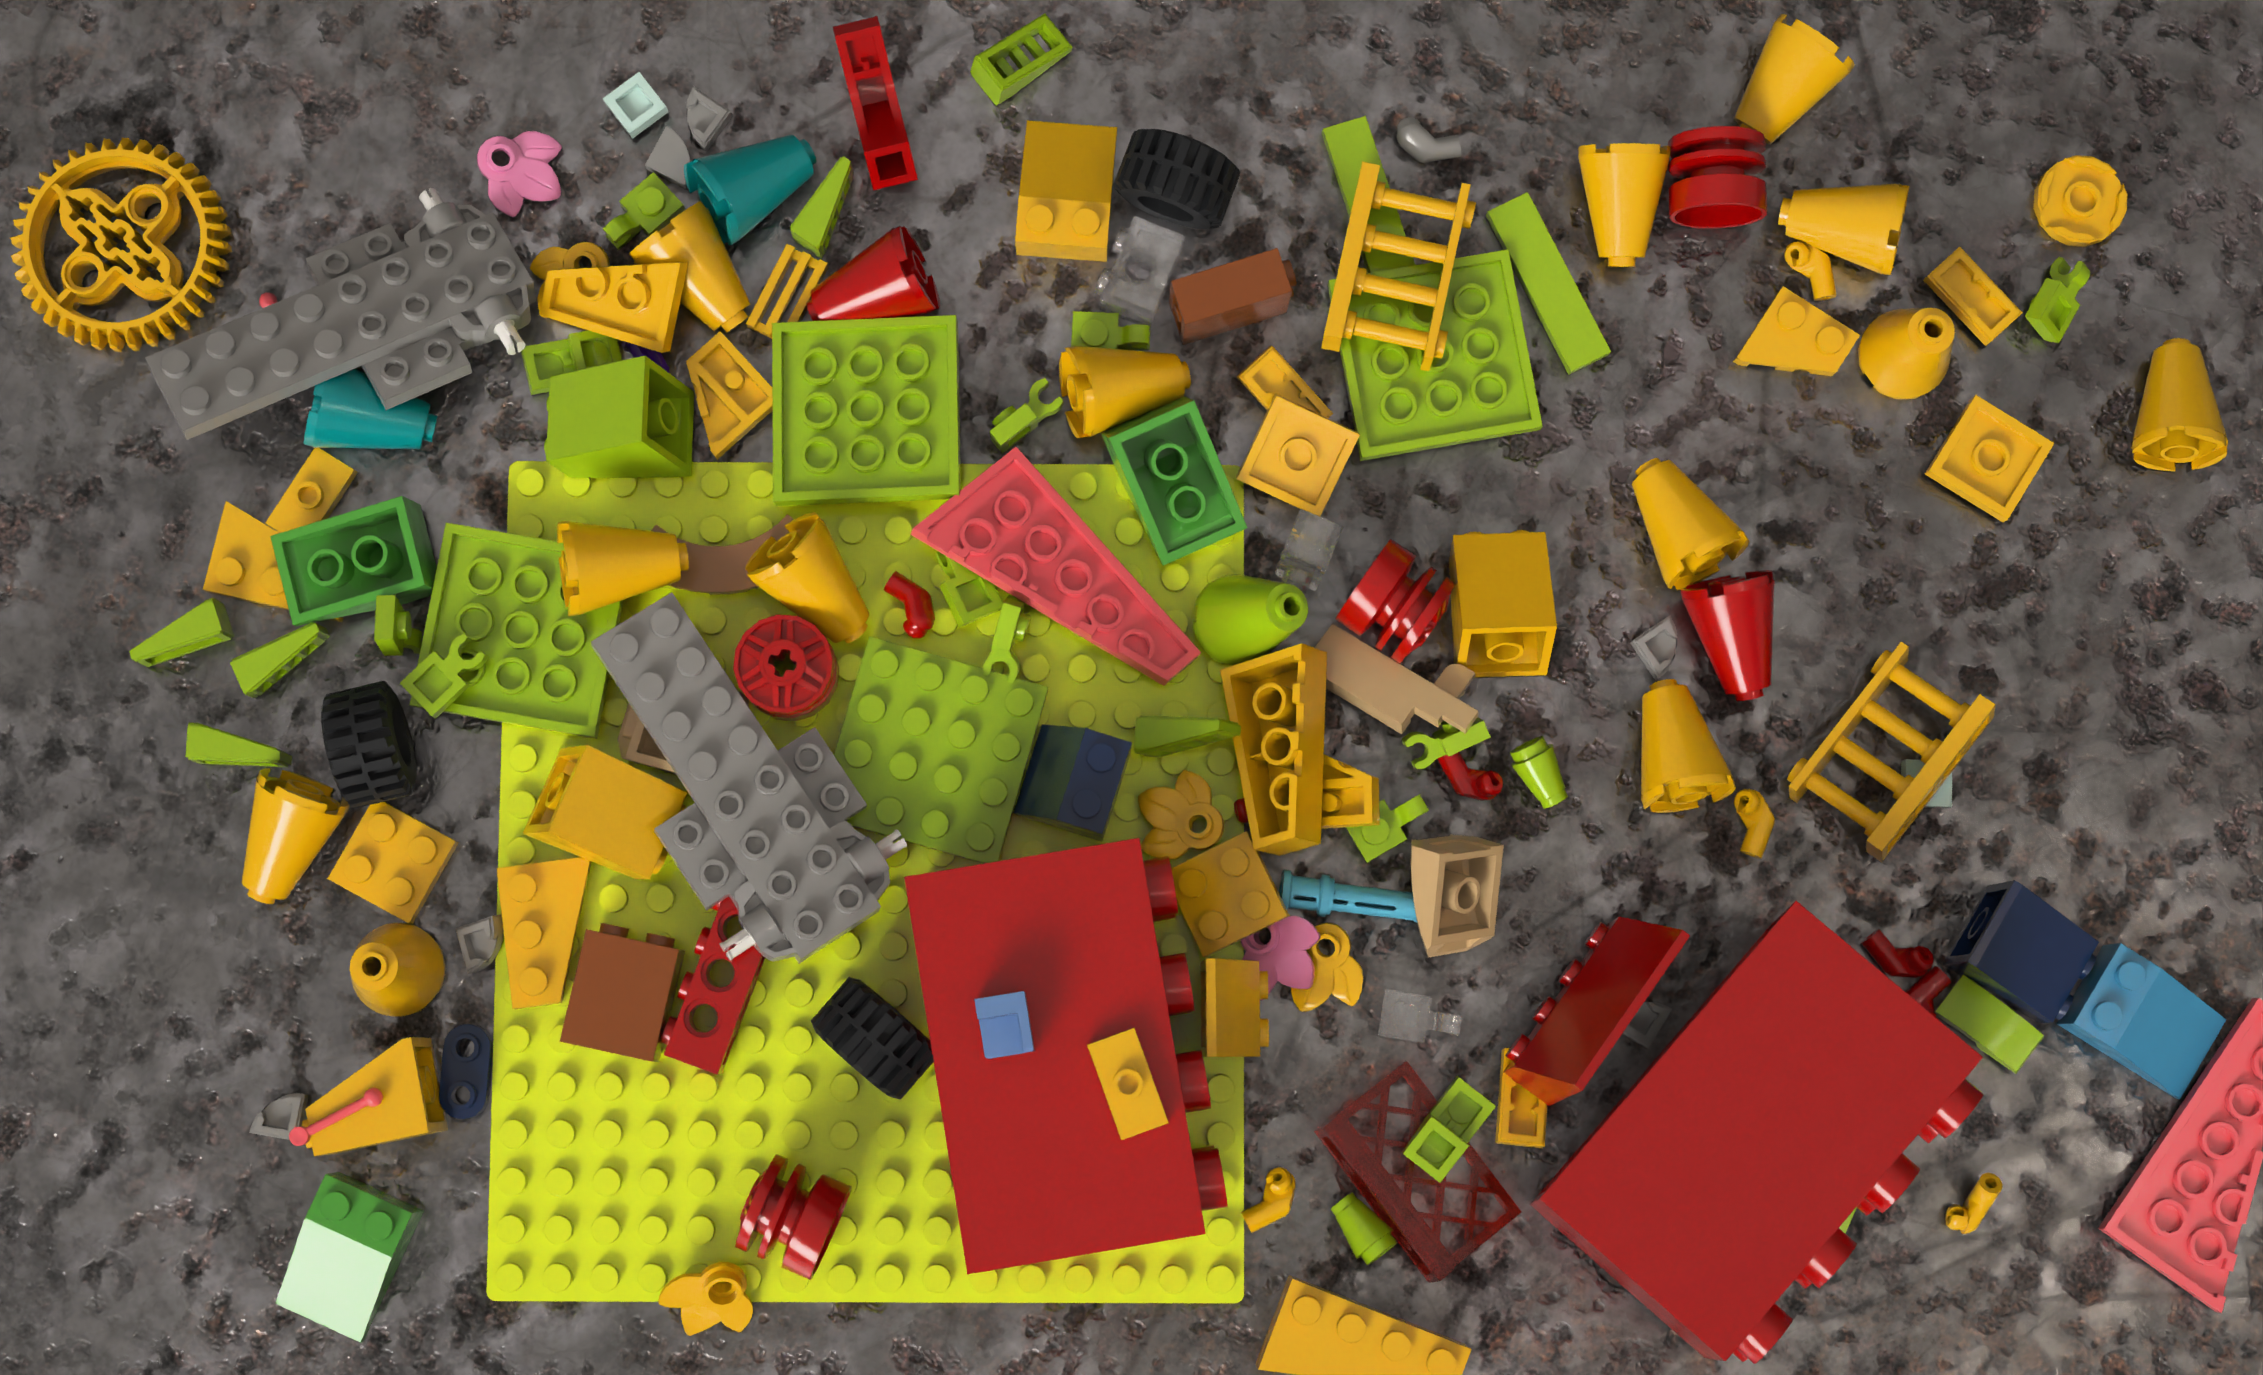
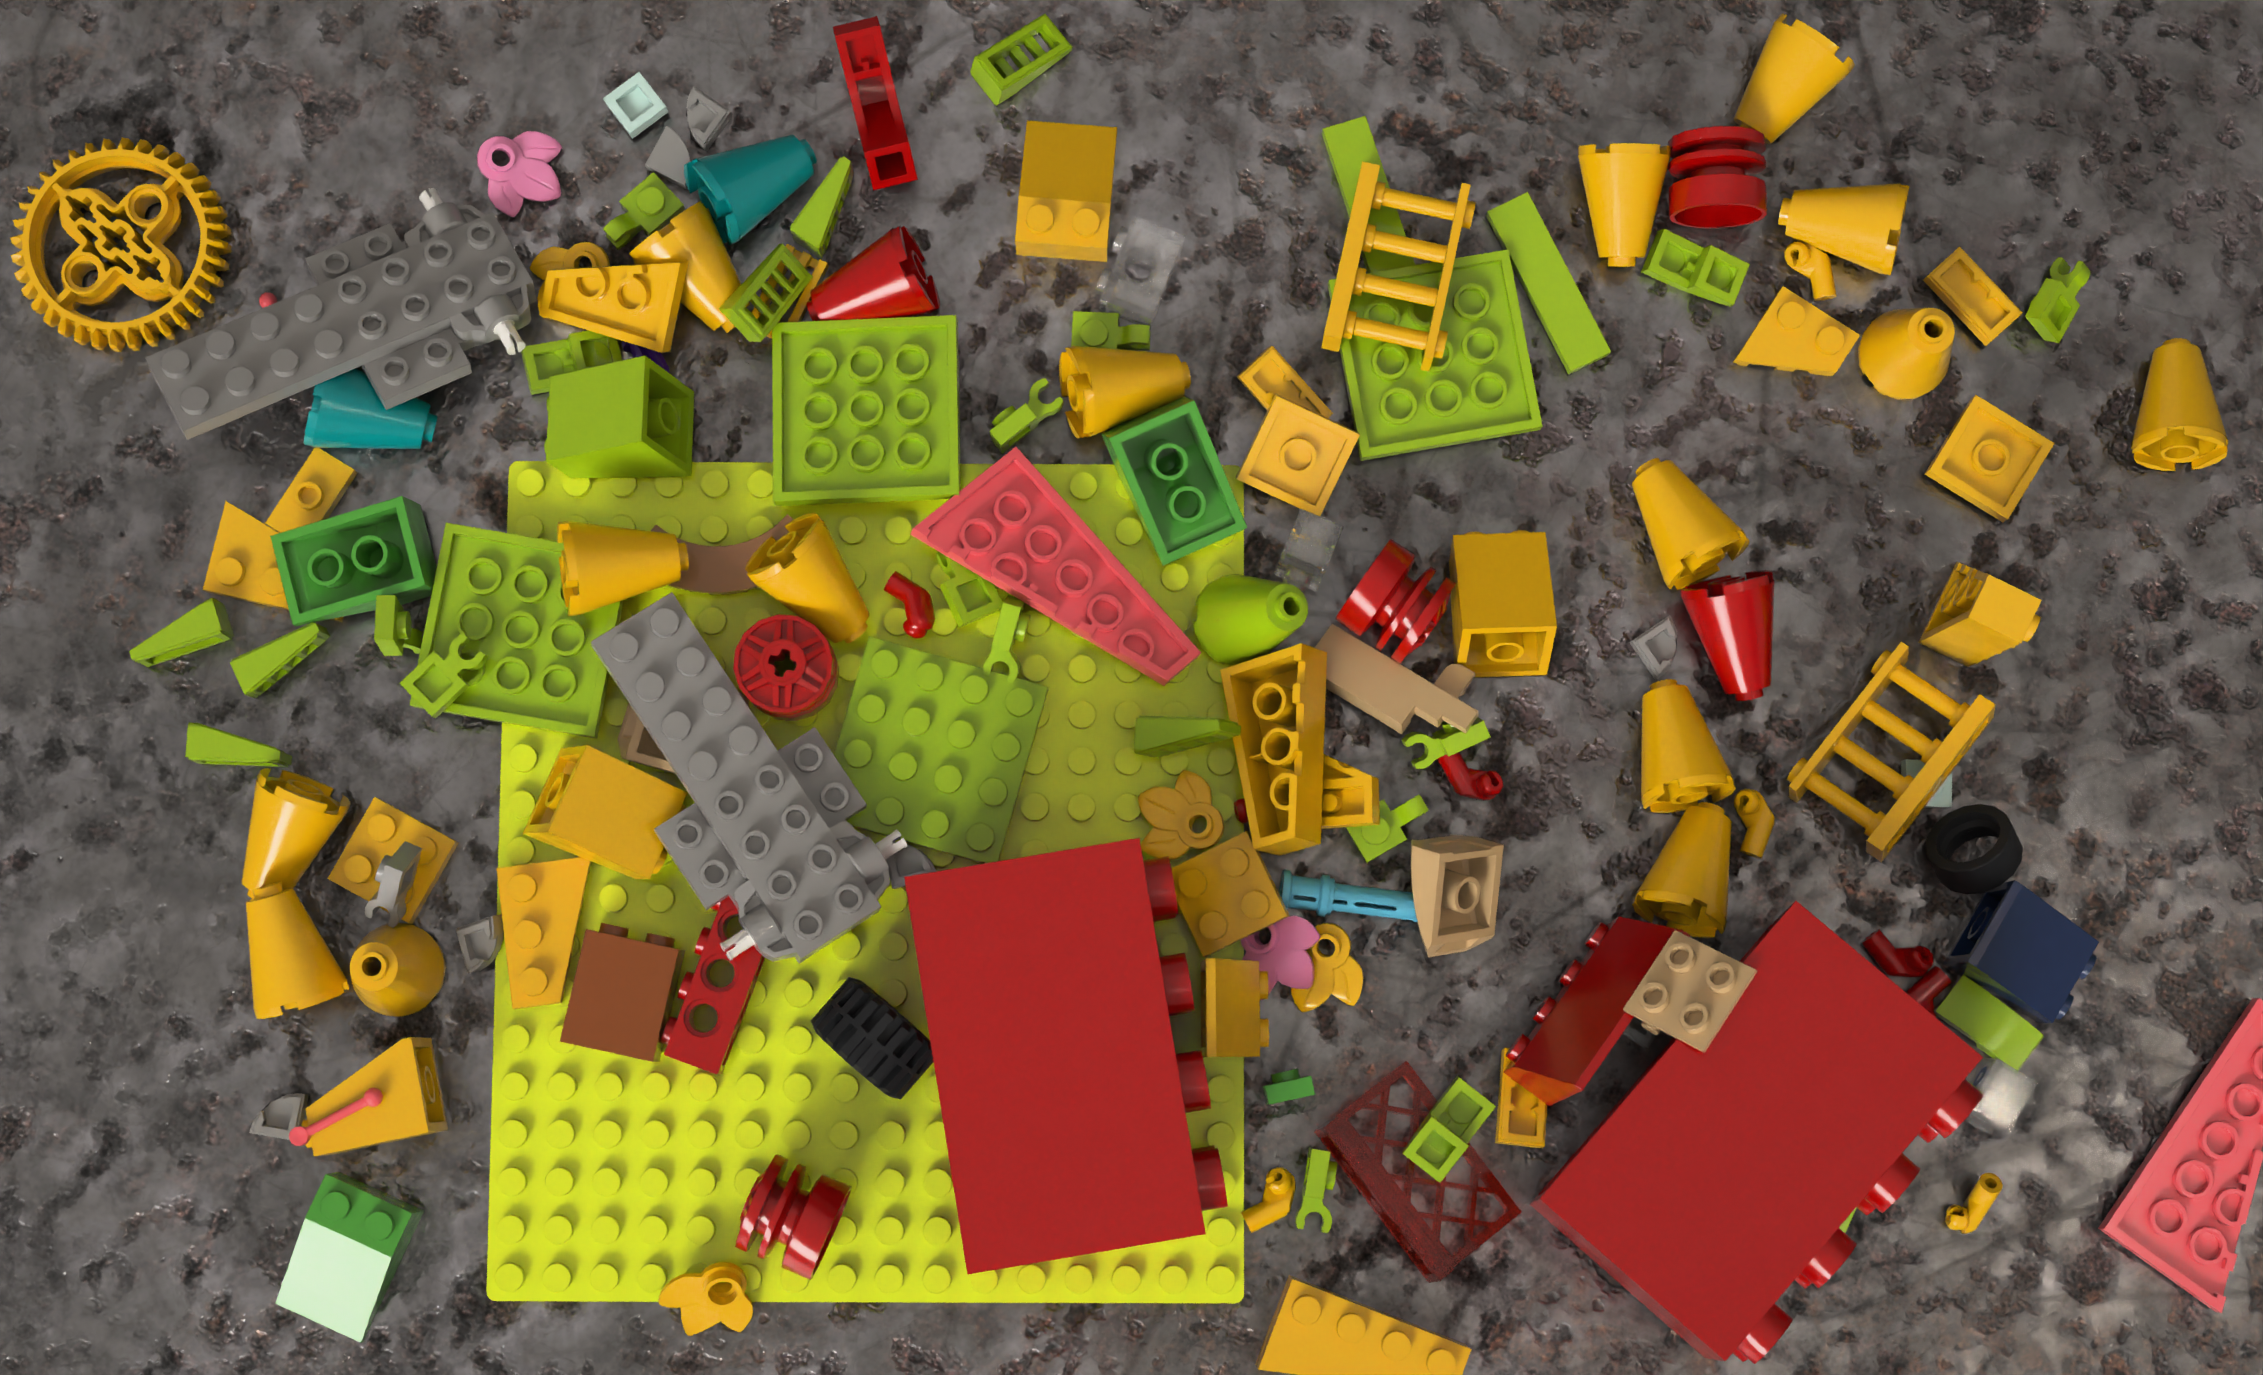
(288, 954): none -> yellow cone
(368, 744): black tyre -> none
(395, 877): none -> light grey plate
(471, 1071): dark blue plate -> none
(728, 393): yellow wing -> none
(735, 306): none -> lime slope
(907, 862): none -> light grey tile
(1004, 1024): medium blue panel -> none
(1073, 779): dark blue slope -> none
(1127, 1084): yellow plate -> none
(1176, 178): black tyre -> none
(1231, 295): dark orange brick -> none
(1288, 1086): none -> bright green plate
(1318, 1176): none -> lime plate
(1363, 1229): lime cone -> none
(1409, 1016): clear plate -> none
(1423, 145): light grey arm -> none
(1540, 771): lime cone -> none
(1689, 991): none -> tan hinge
(1691, 874): none -> yellow cone
(1695, 269): none -> lime slope
(1979, 617): none -> yellow wedge
(1981, 873): none -> black tyre
(2004, 1096): none -> clear brick
(2080, 201): yellow tile -> none
(2143, 1019): dark azure slope -> none

